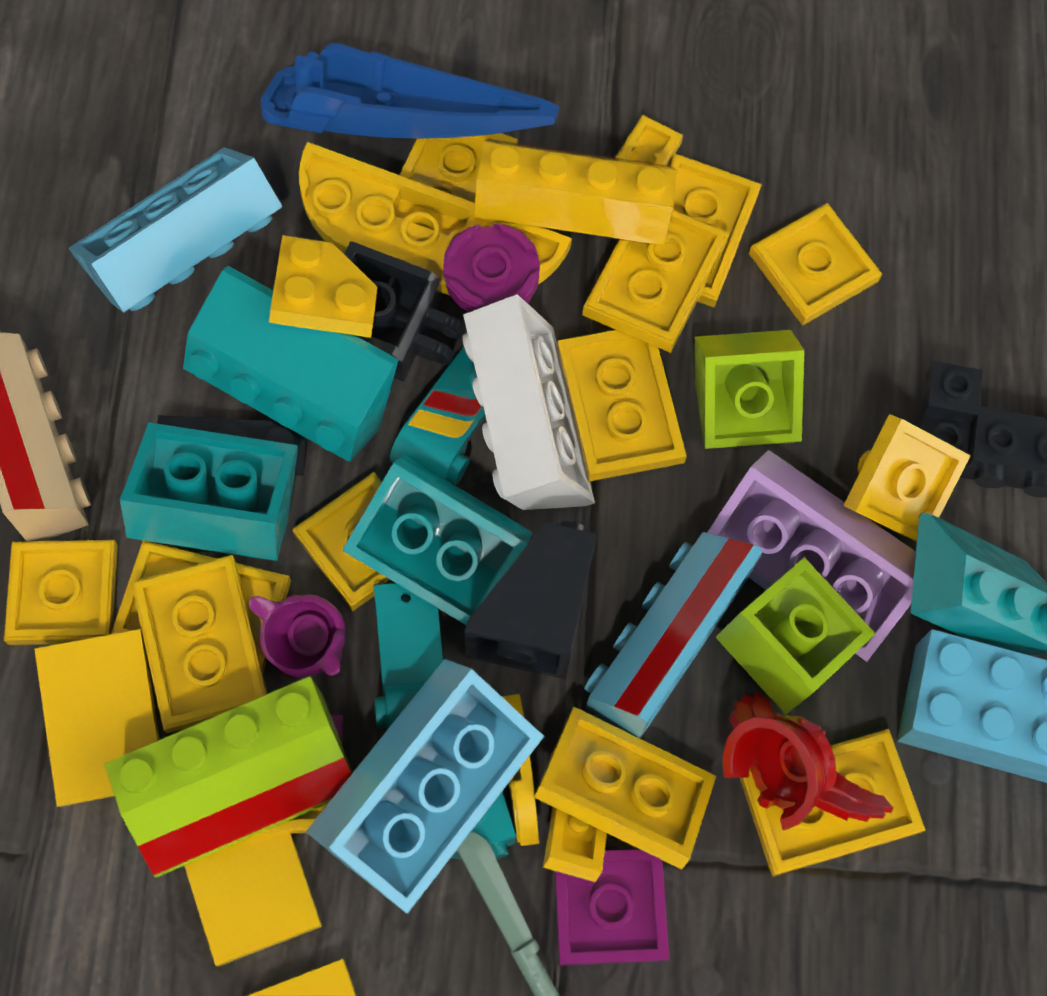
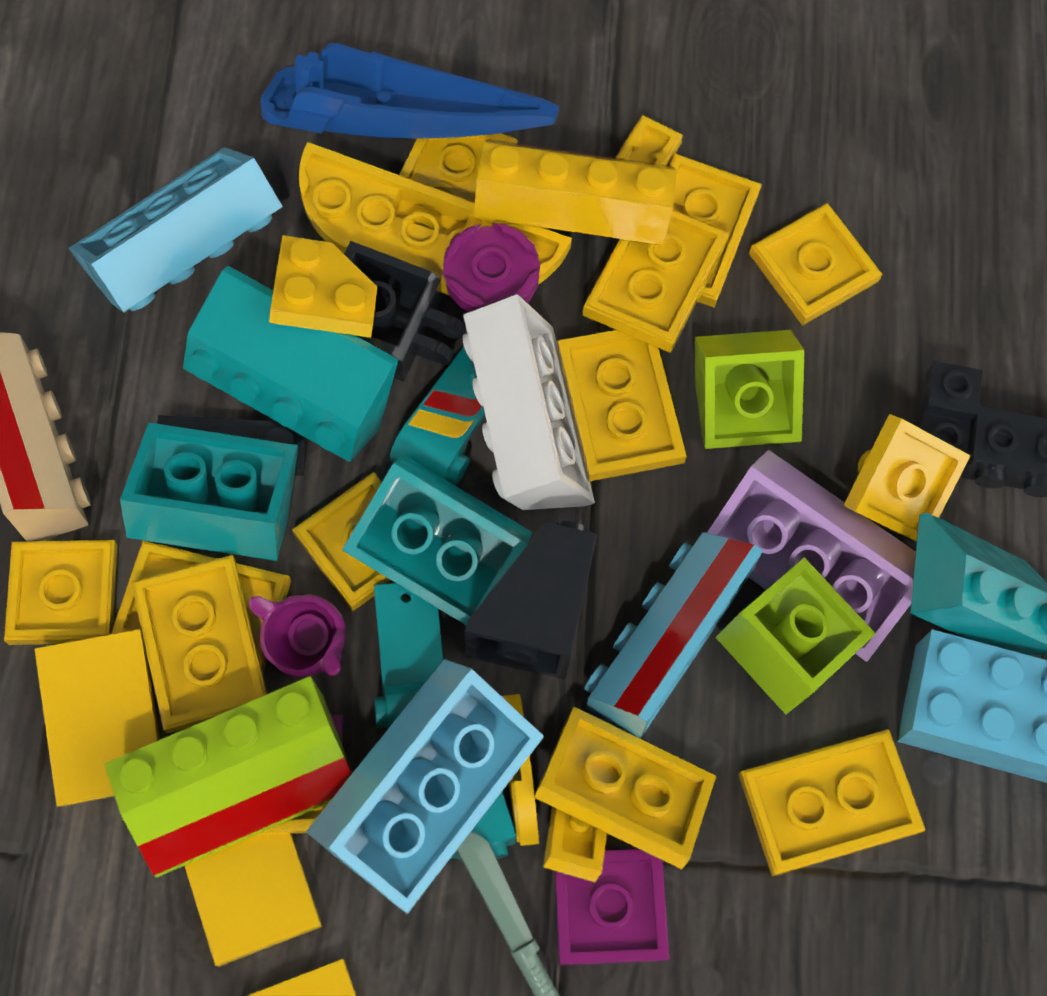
(792, 766): red helmet -> none

